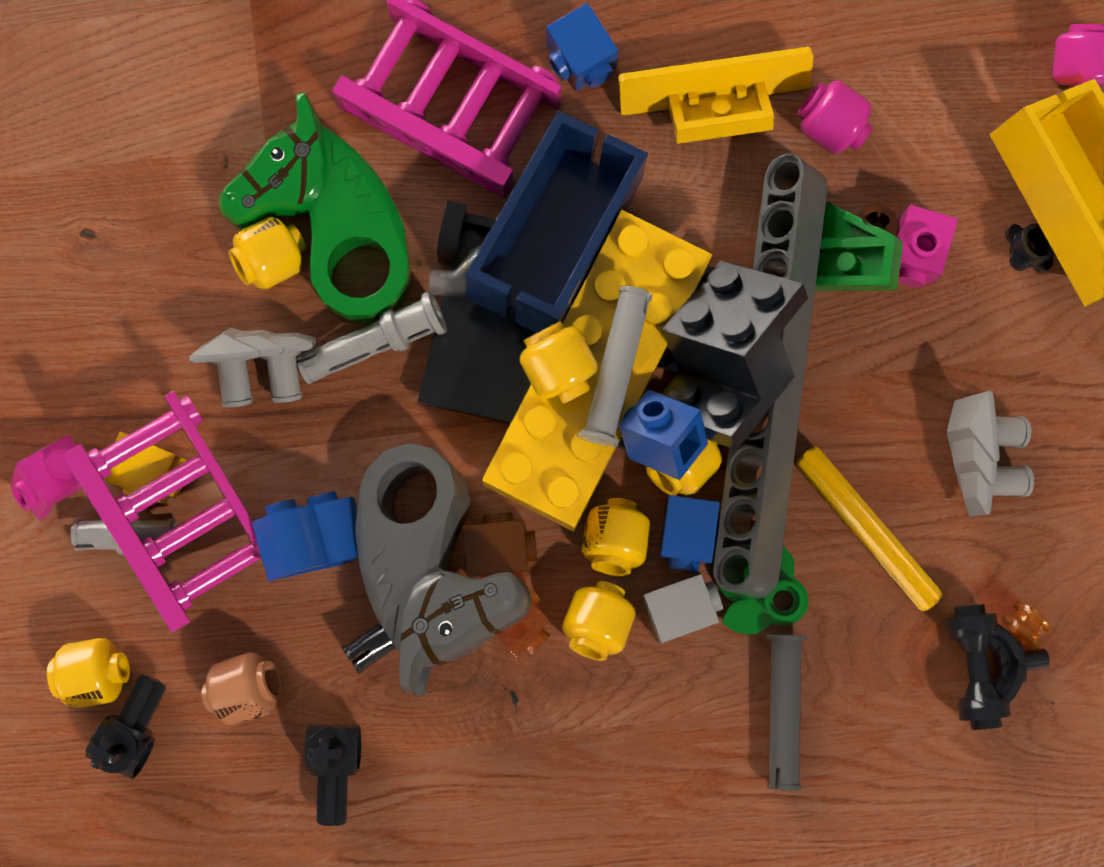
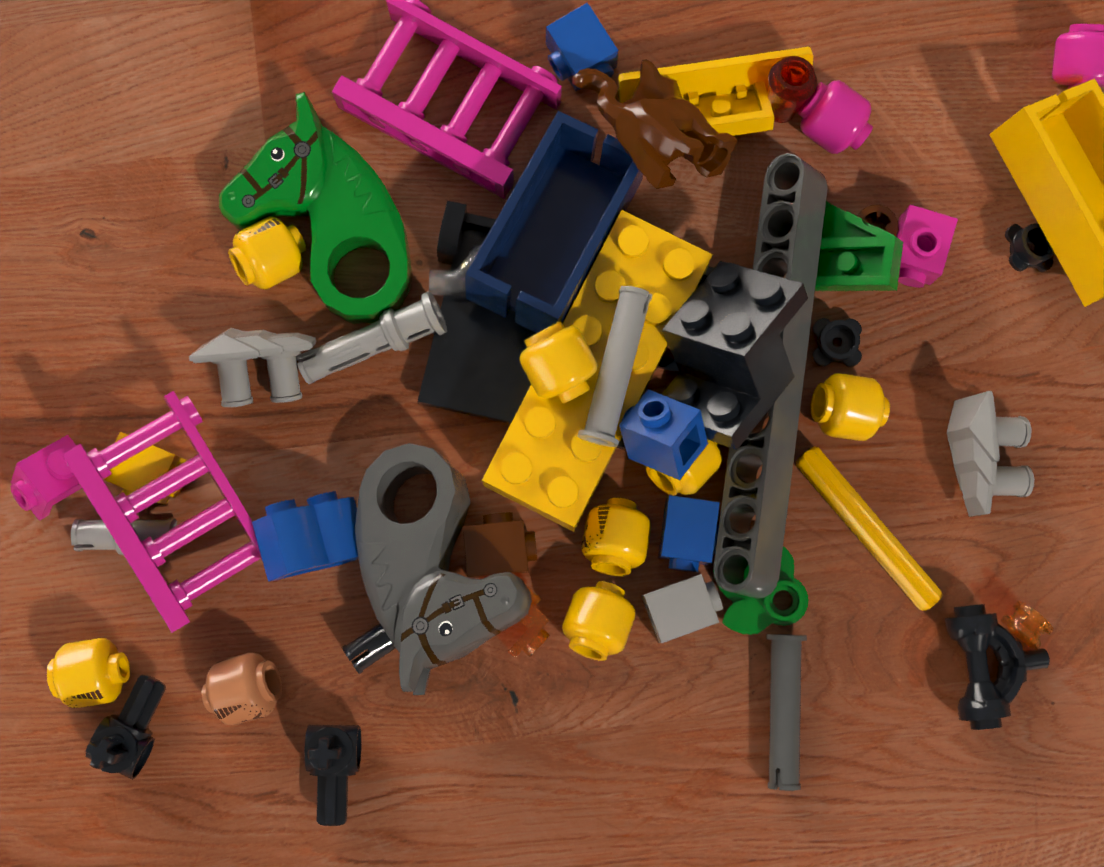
(659, 125): none -> reddish brown animal
(790, 86): none -> clear red cone
(847, 332): none -> black plate
(849, 407): none -> yellow head

